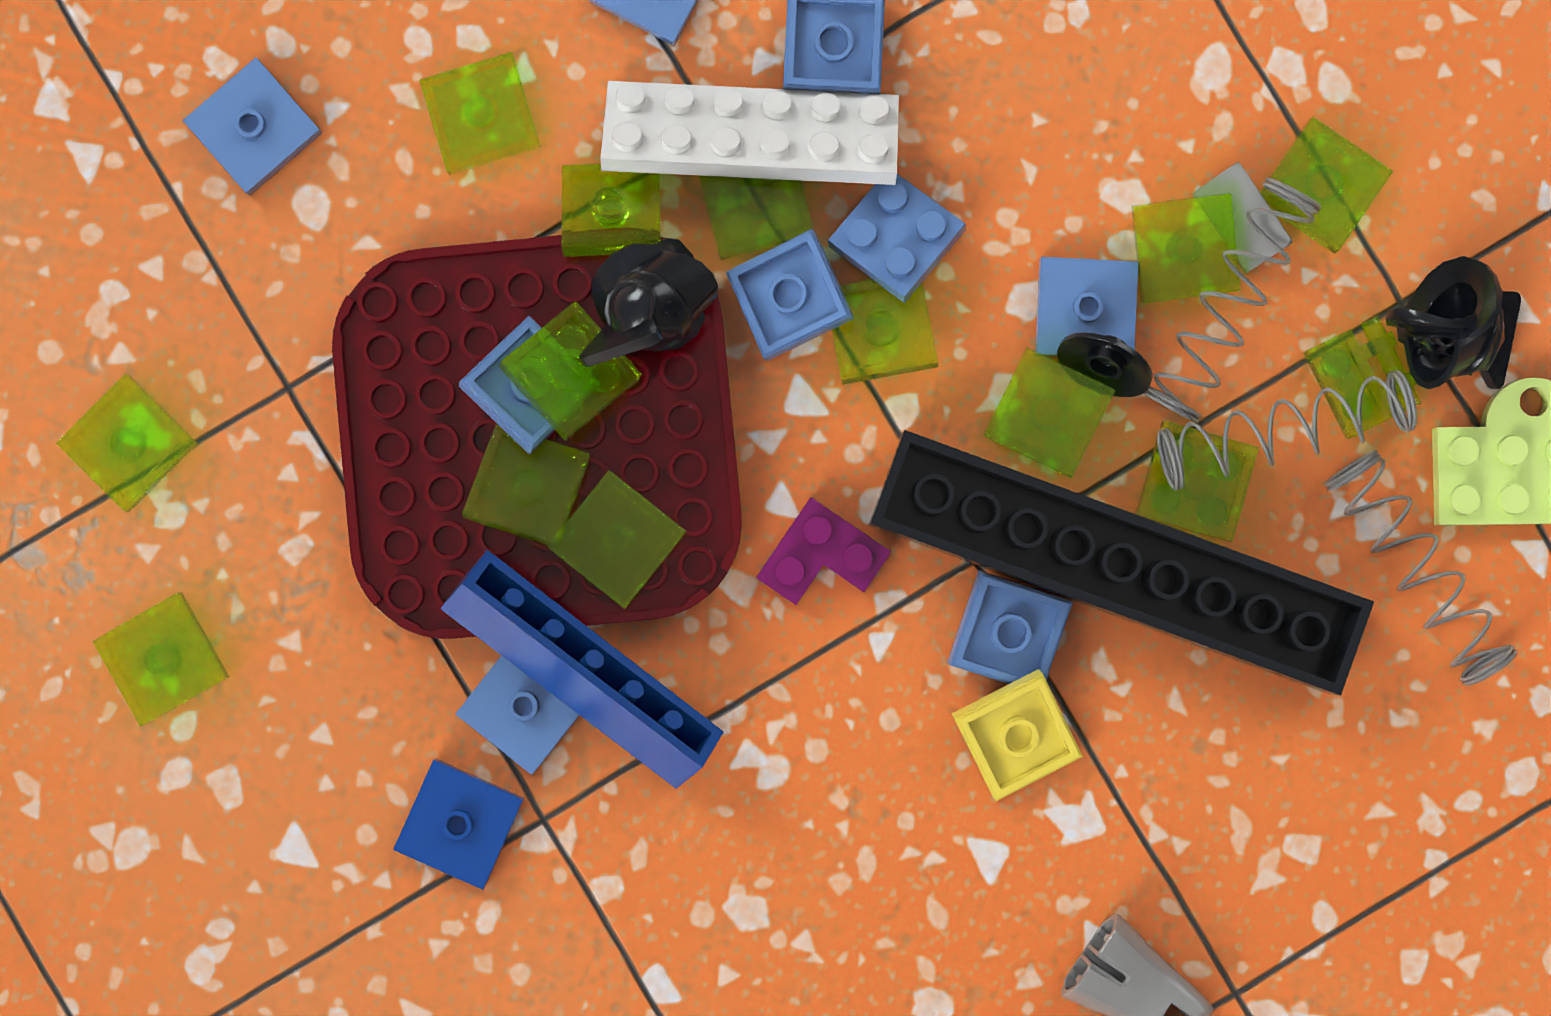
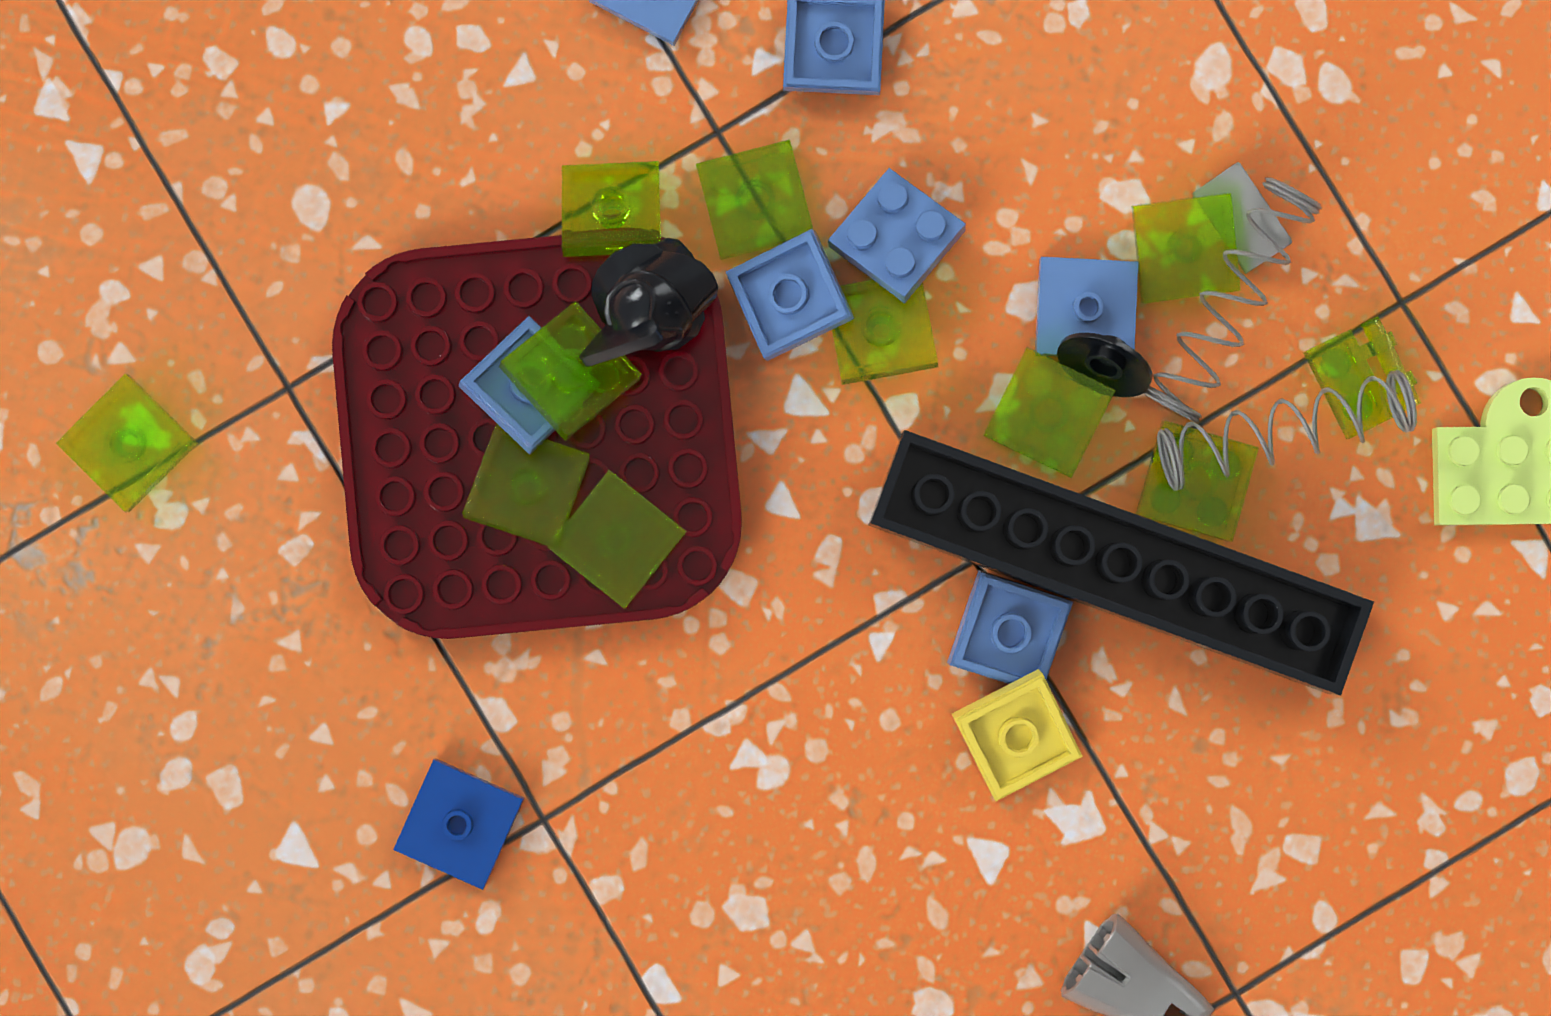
(160, 659): clear neon green plate -> none
(252, 126): medium blue plate -> none
(480, 113): clear neon green plate -> none
(517, 715): medium blue plate -> none
(582, 670): blue brick -> none
(750, 132): white plate -> none
(817, 540): magenta plate -> none
(1332, 174): clear neon green plate -> none
(1458, 324): black helmet -> none
(1471, 675): light grey piece -> none

